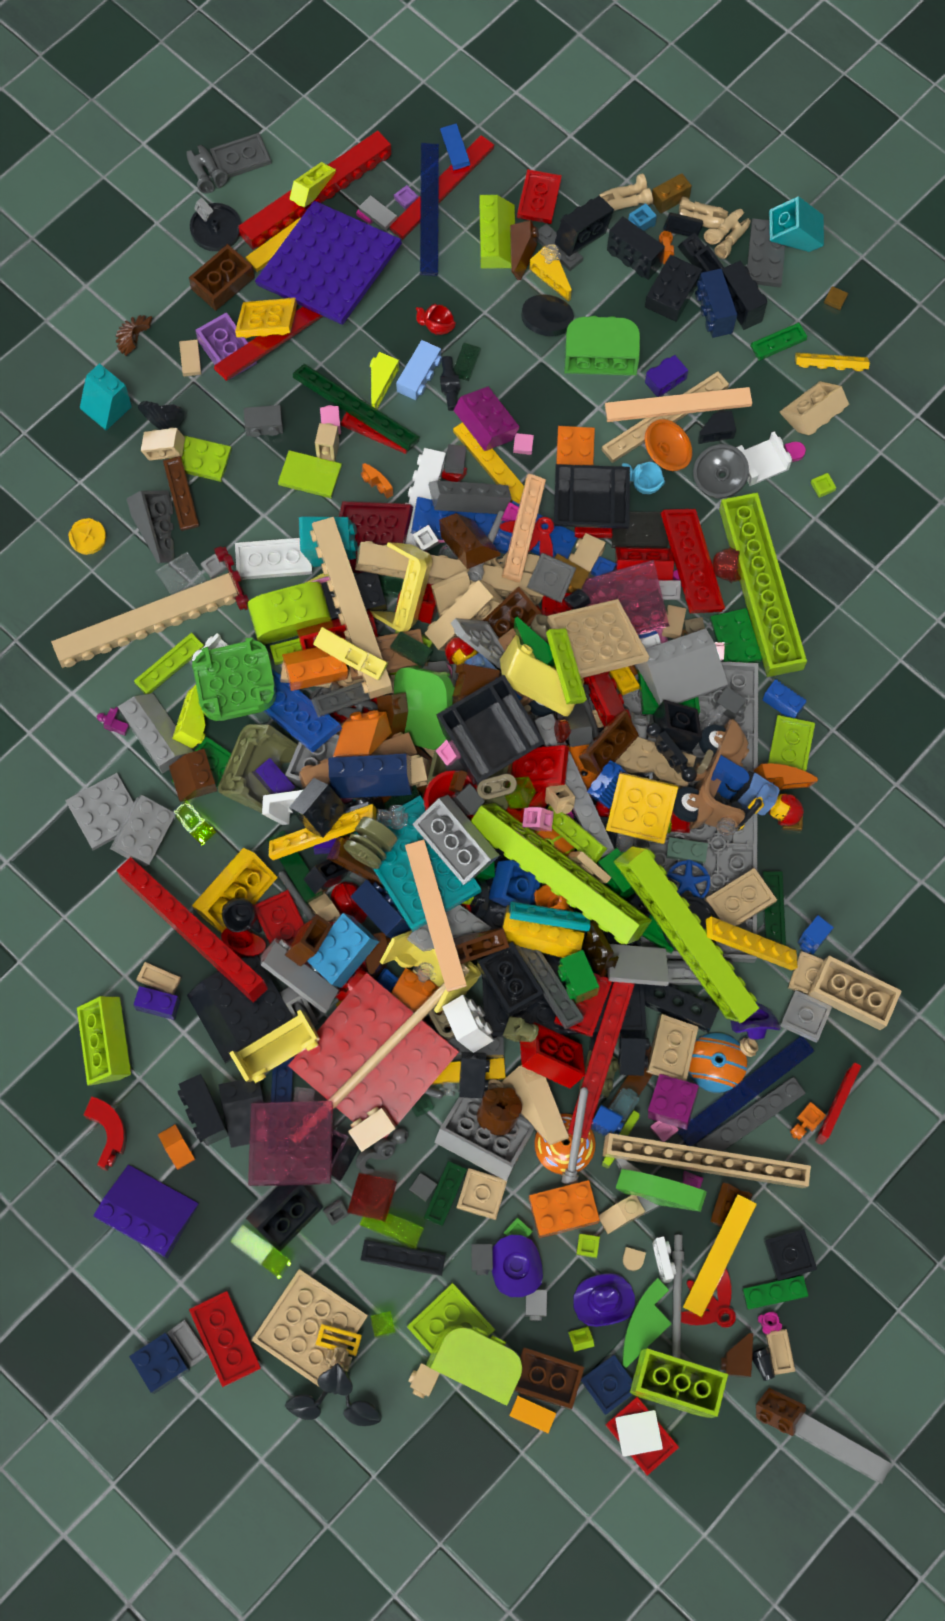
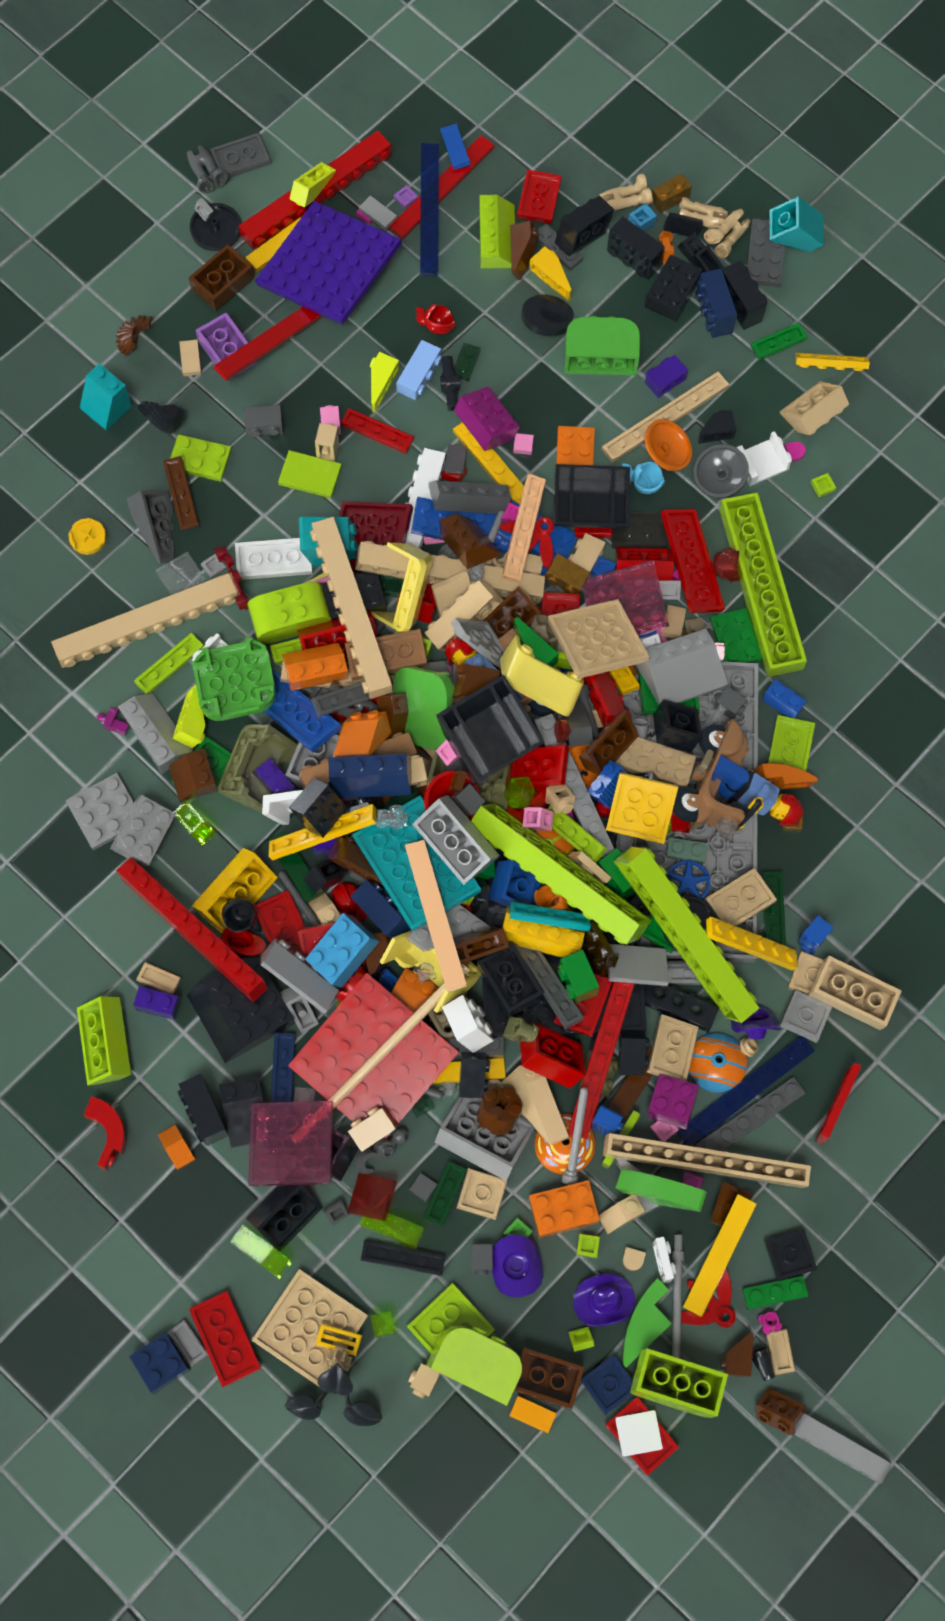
(146, 1211): dark purple slope -> none
(162, 444): tan brick -> none
(266, 317): yellow plate -> none
(276, 1048): light yellow windscreen -> none
(308, 940): reddish brown hips -> none
(350, 653): light yellow slope -> none
(356, 407): dark green tile -> none
(370, 842): olive wheel -> none
(375, 478): orange slope -> none
(411, 649): clear green plate -> none
(425, 539): white brick -> none
(497, 786): dark tan plate -> none
(536, 1305): light grey brick -> none
(550, 249): clear plate -> none
(551, 577): dark grey tile -> none
(566, 666): lime plate -> none
(577, 600): black plate -> none
(625, 1103): clear light blue brick -> none
(671, 752): black plate -> none
(678, 404): light nougat tile -> none
(810, 1117): orange plate -> none
(836, 298): pearl gold tile -> none

